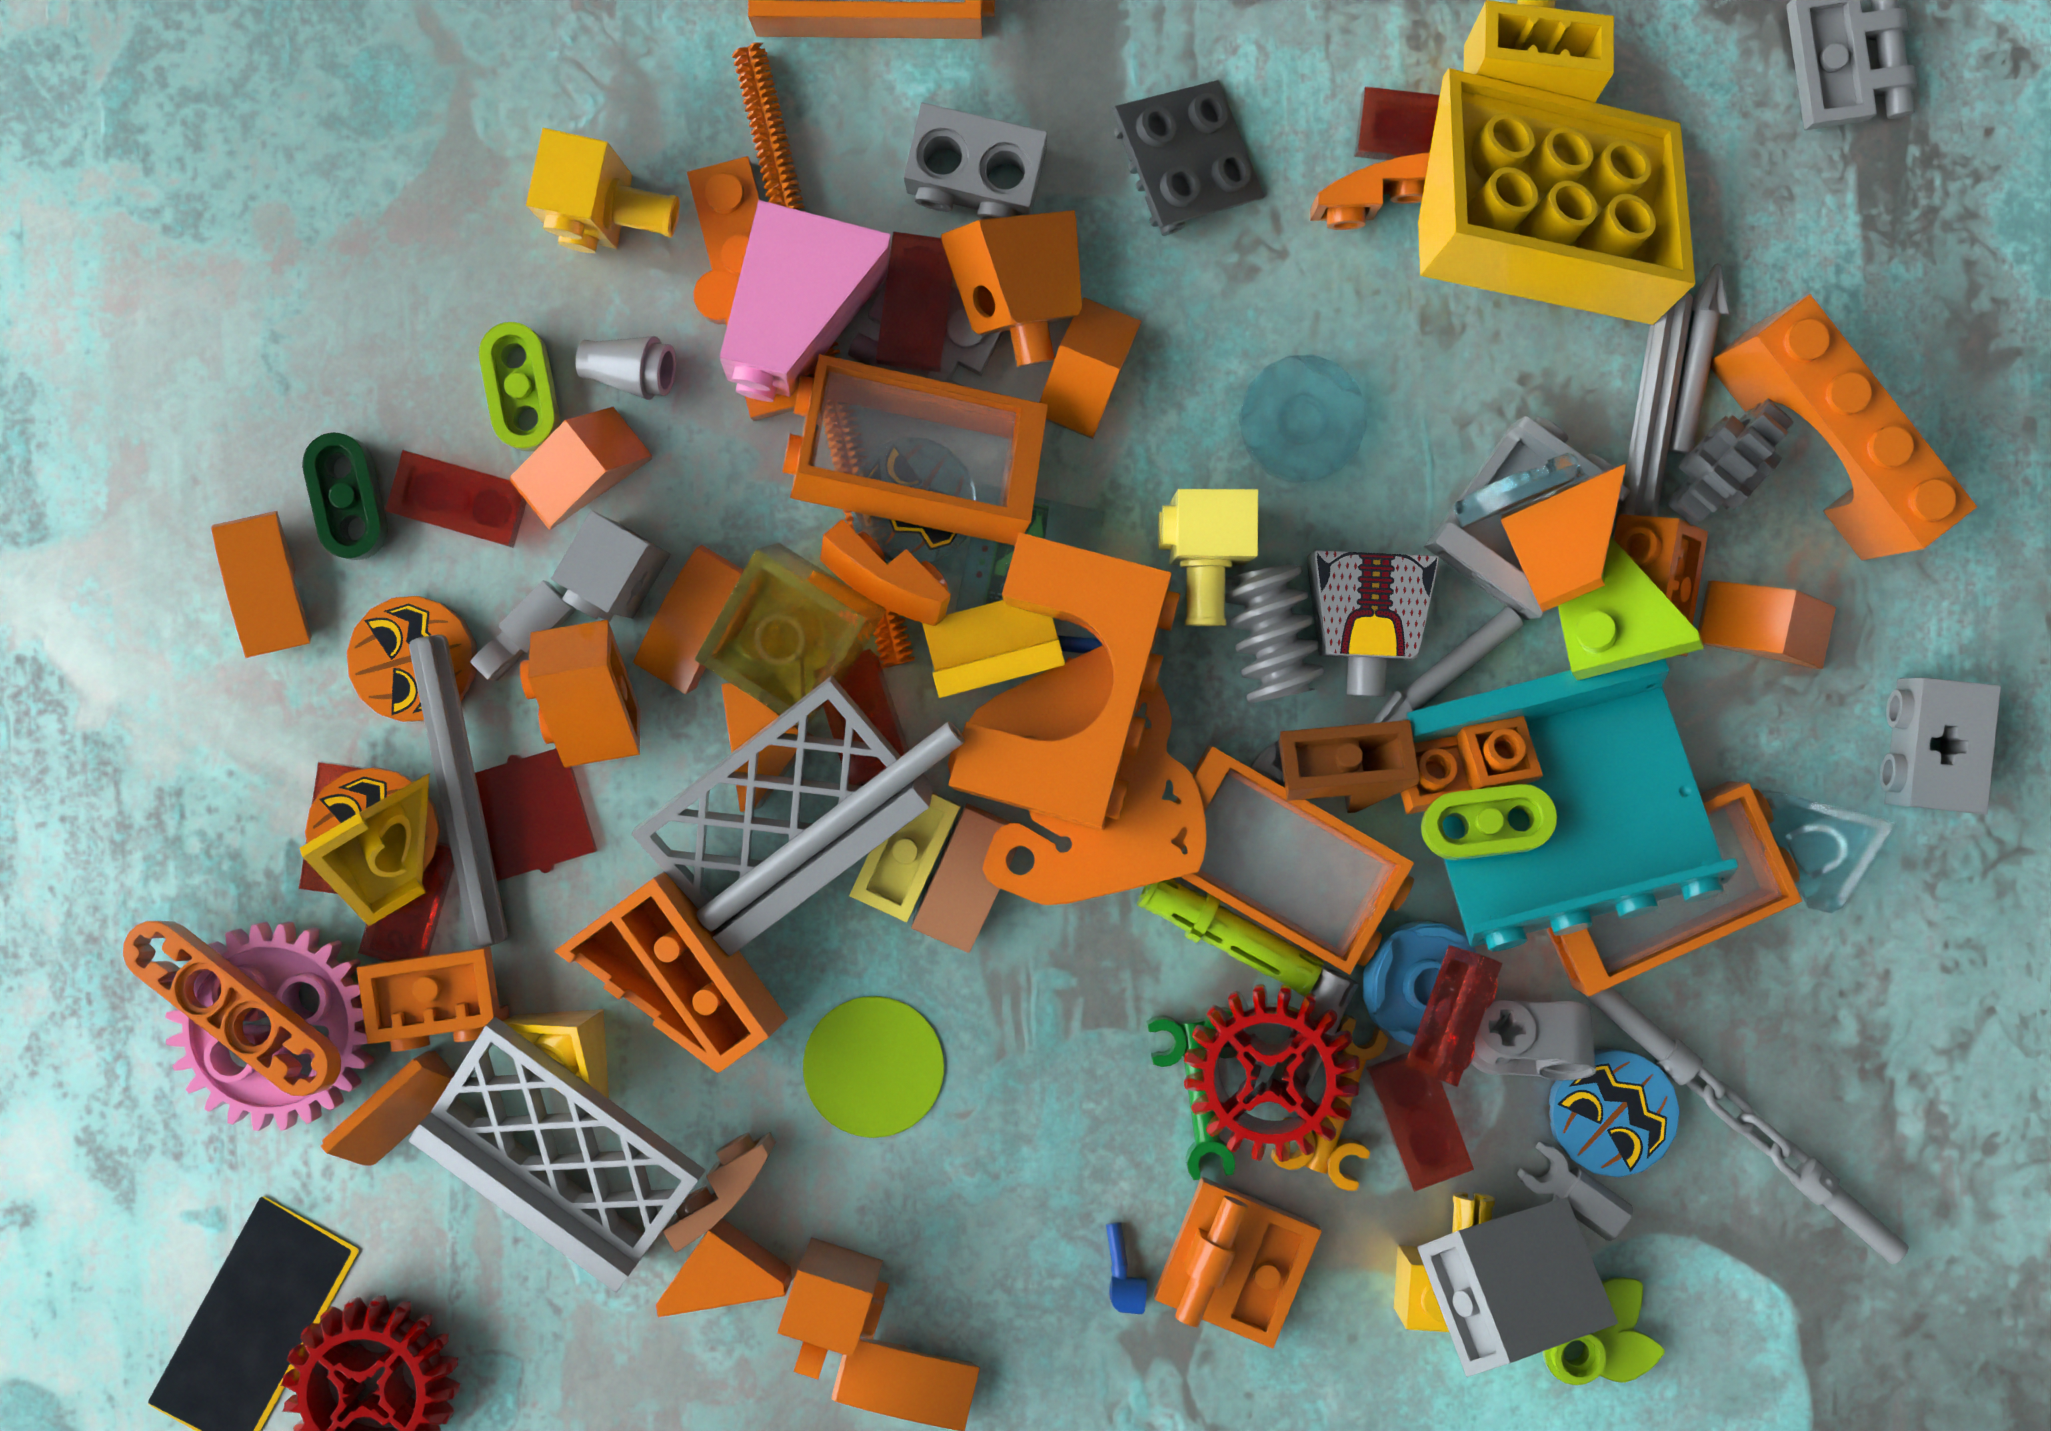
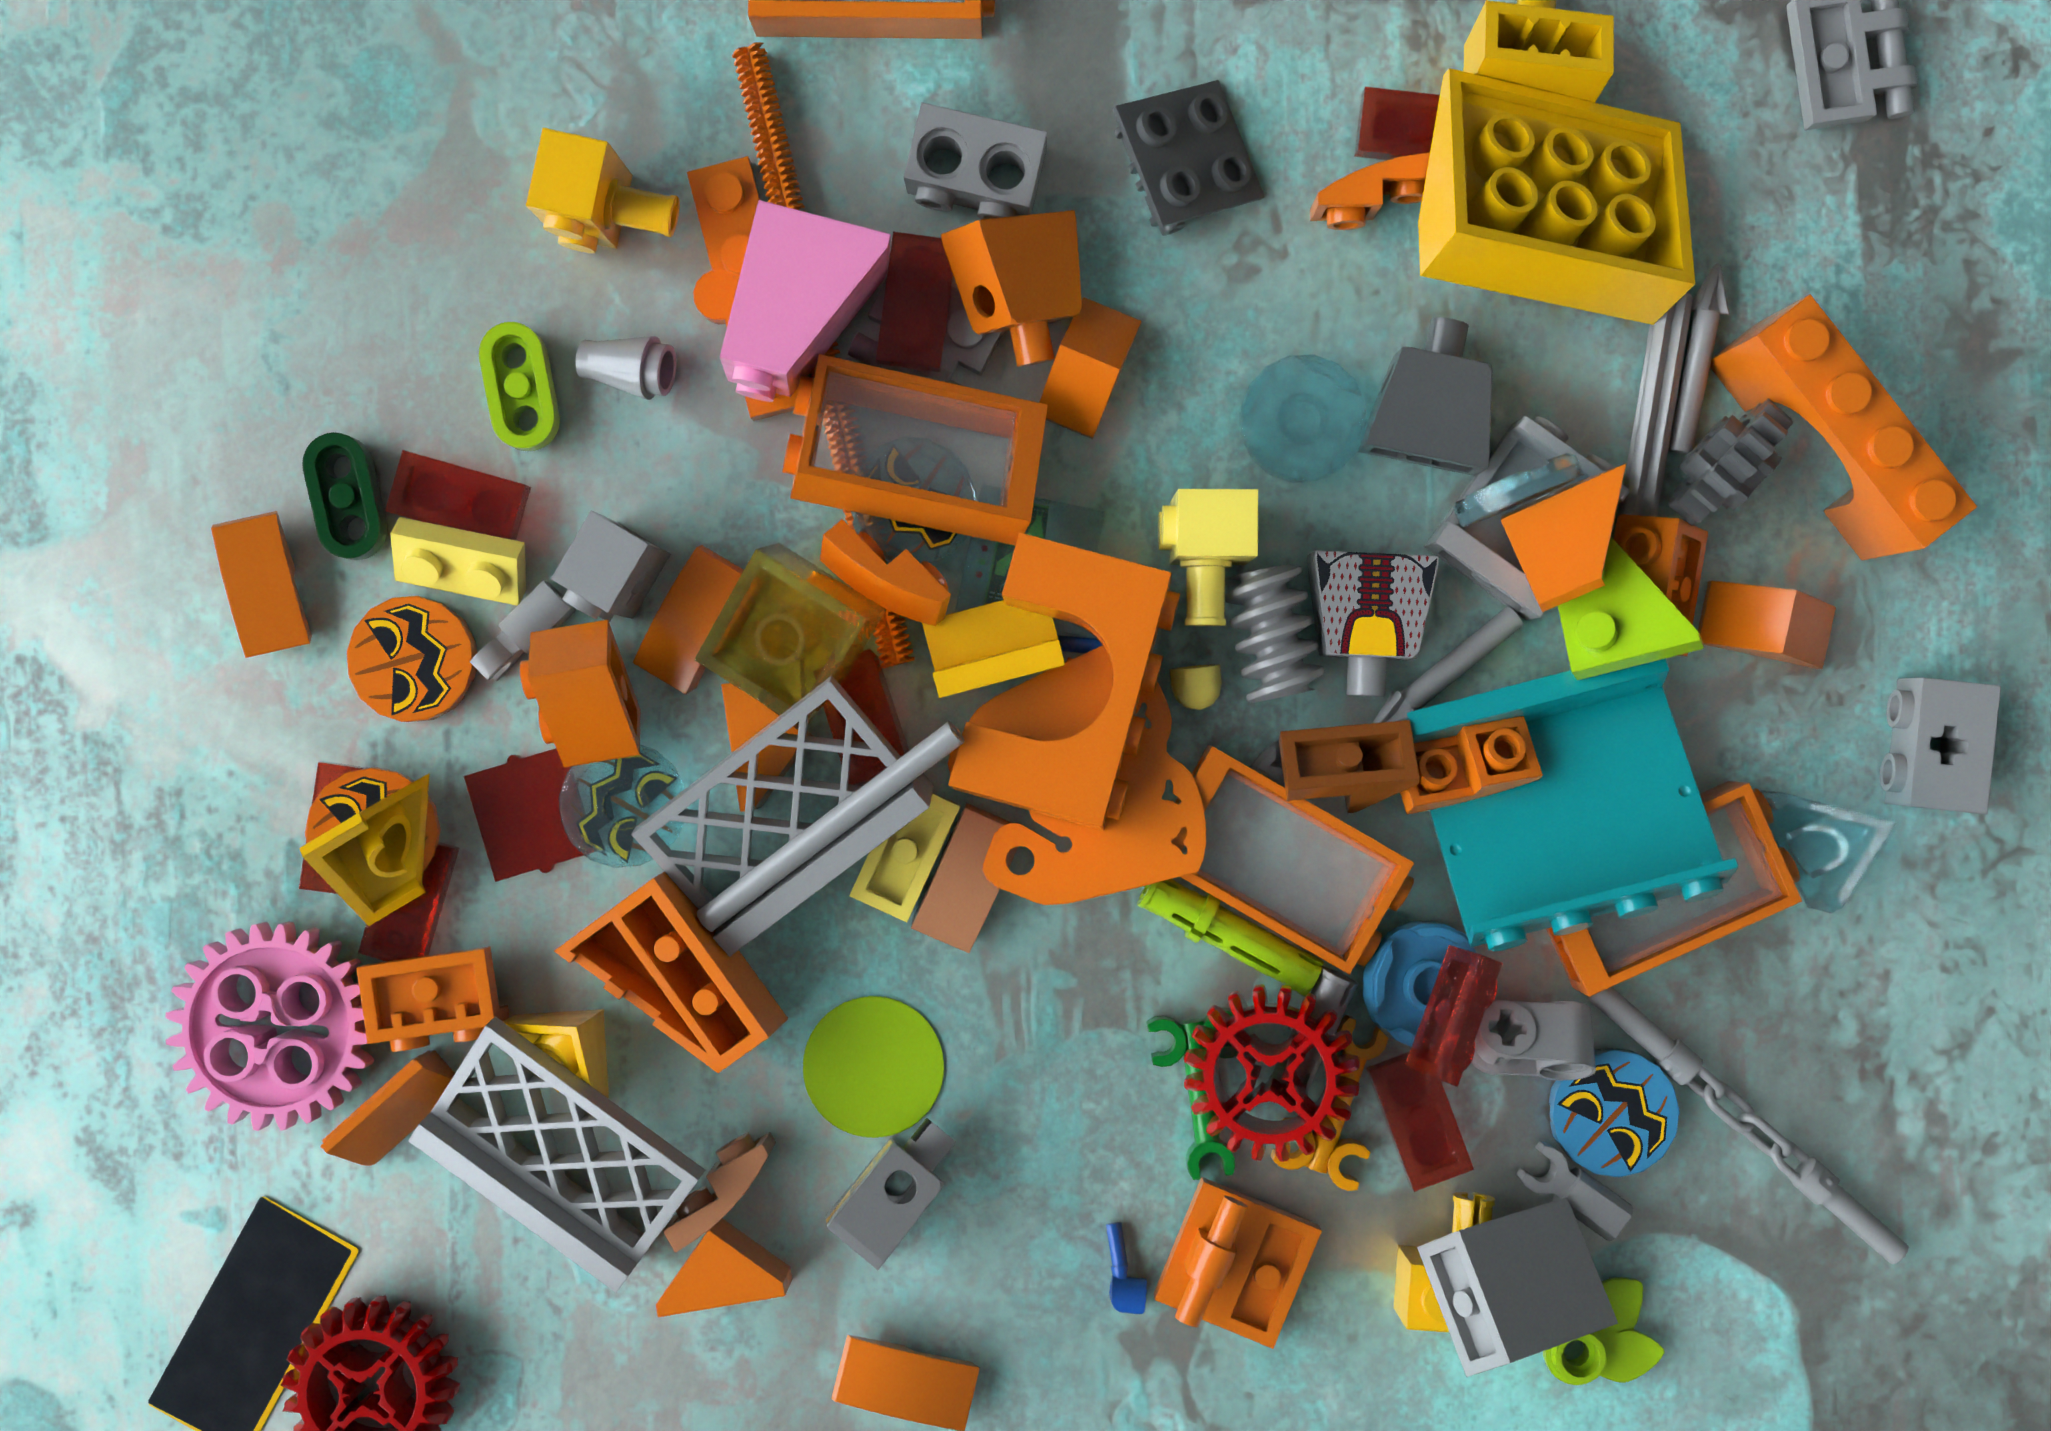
(226, 1015): orange beam -> none
(458, 561): none -> light yellow plate
(458, 790): light grey axle -> none
(579, 464): slope -> none
(612, 797): none -> clear light blue tile
(832, 1303): orange brick -> none
(873, 1218): none -> light grey torso
(1196, 685): none -> light yellow hinge
(1434, 405): none -> dark grey torso
(1486, 821): lime plate -> none

